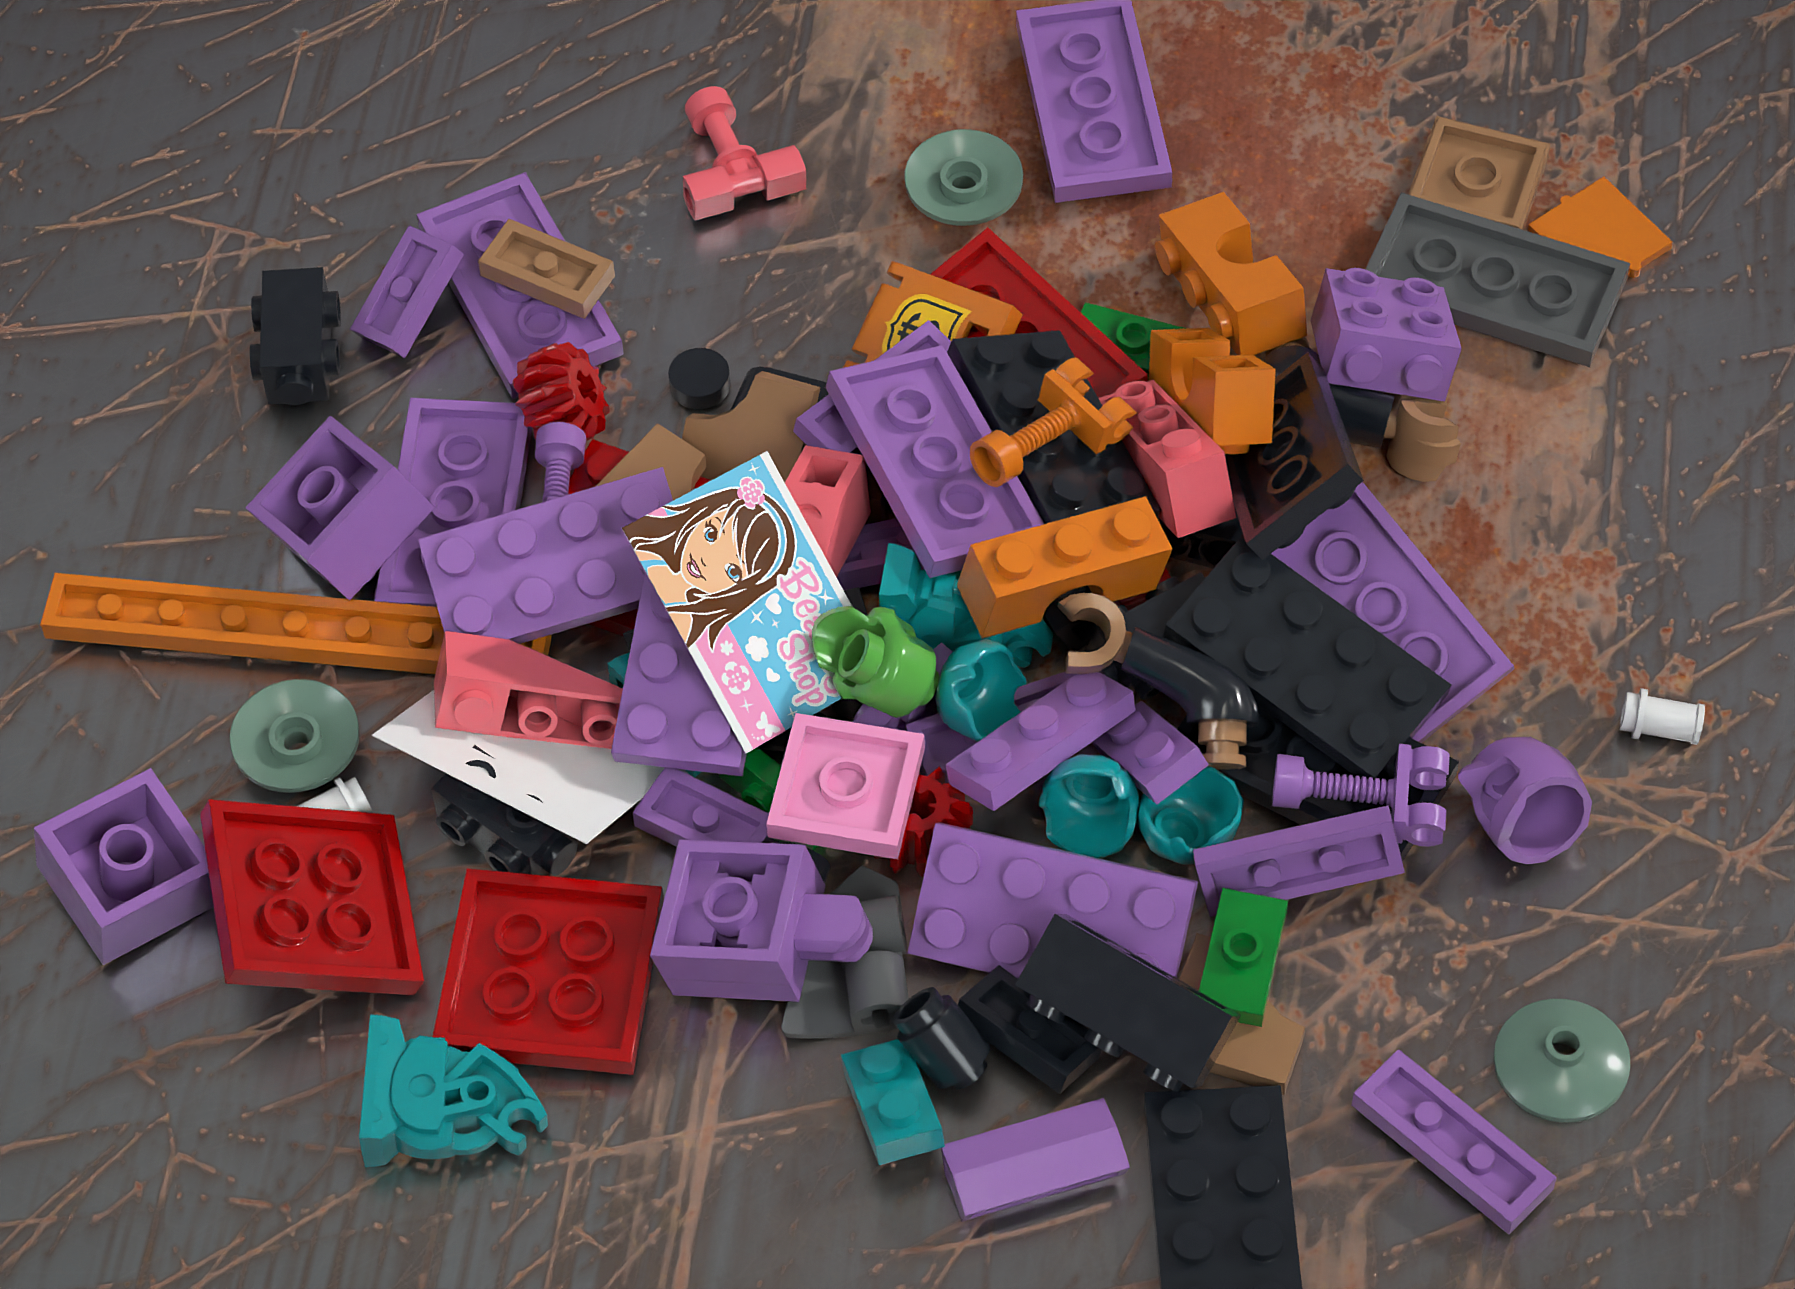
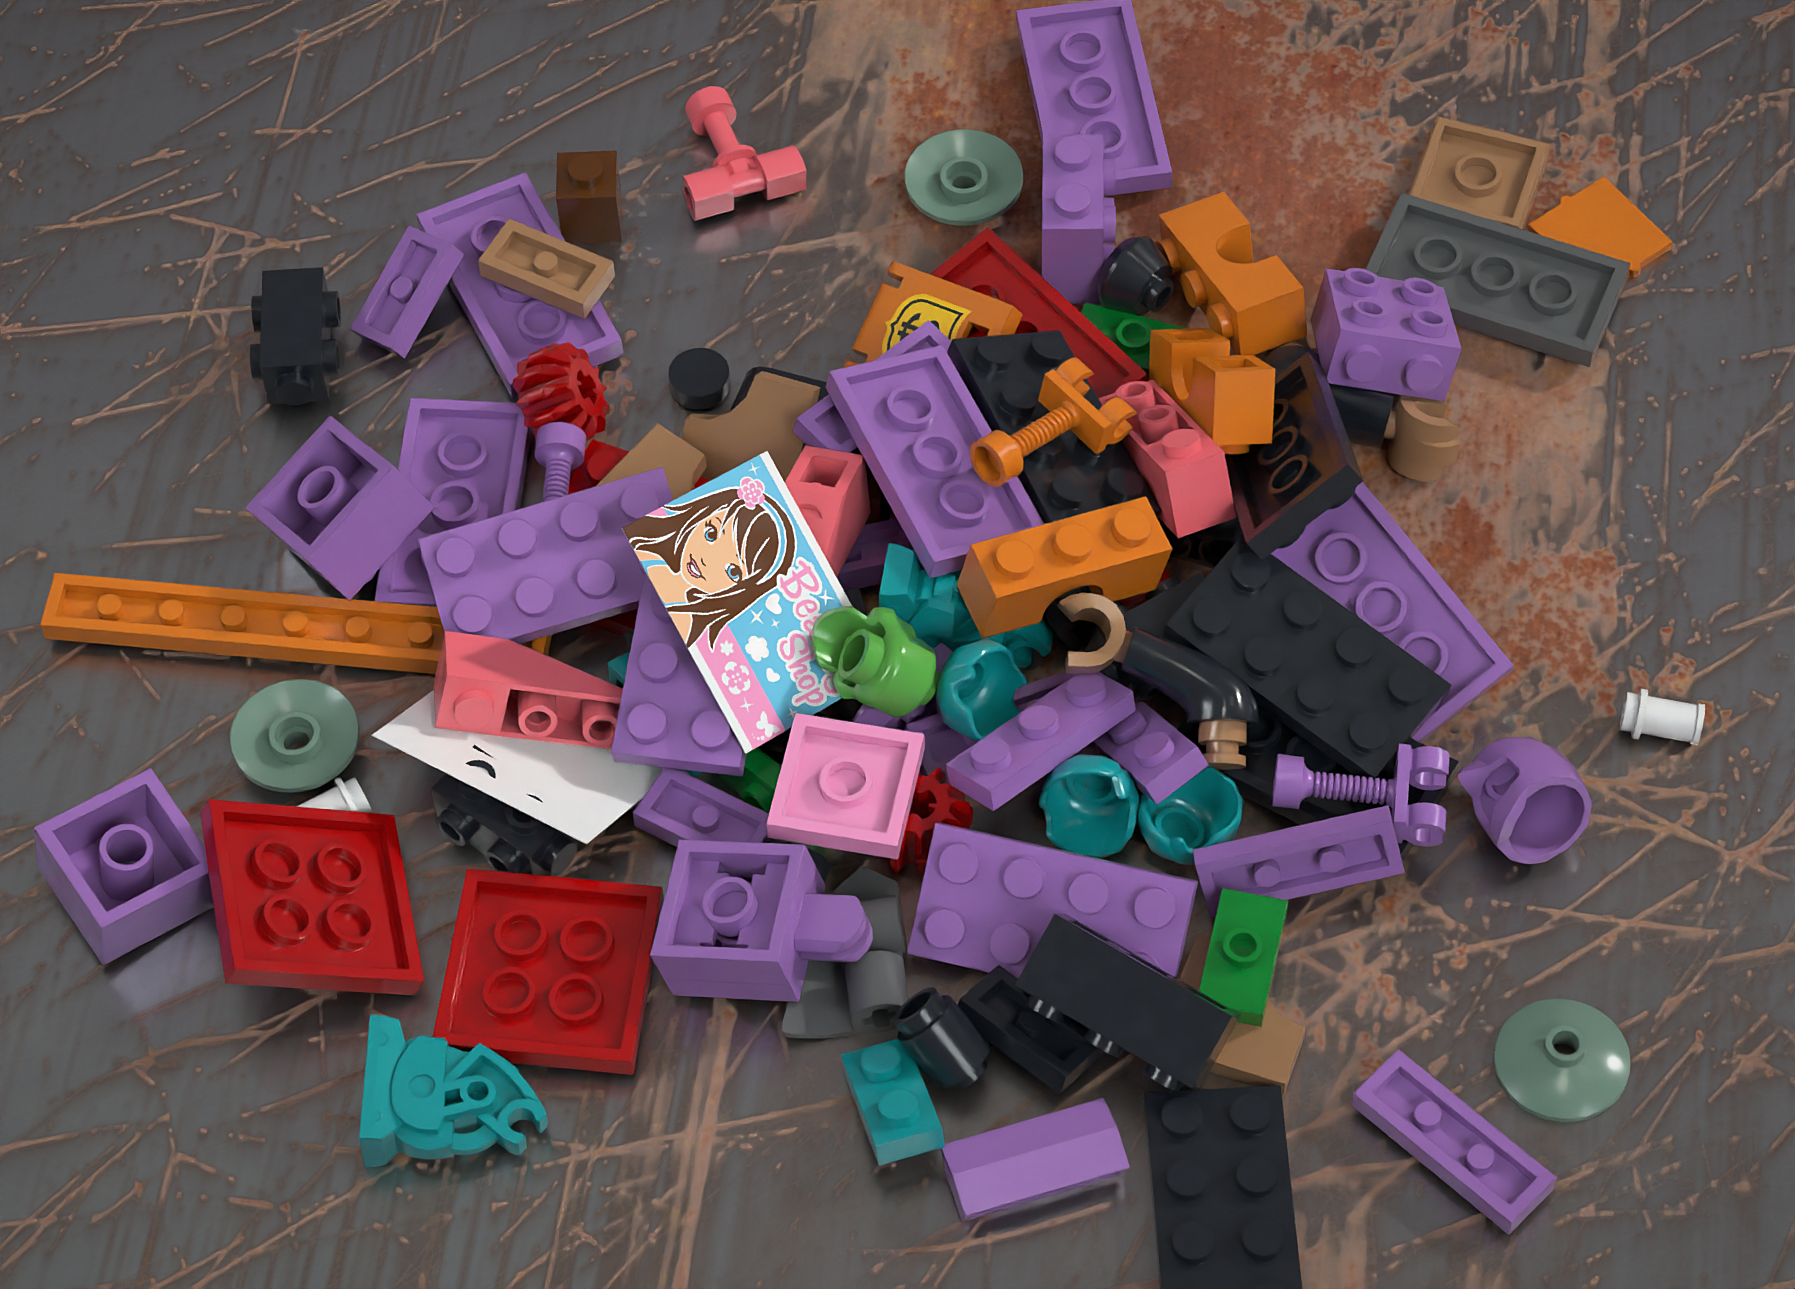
(589, 197): none -> reddish brown brick
(1076, 214): none -> medium lavender brick
(1135, 278): none -> black cone

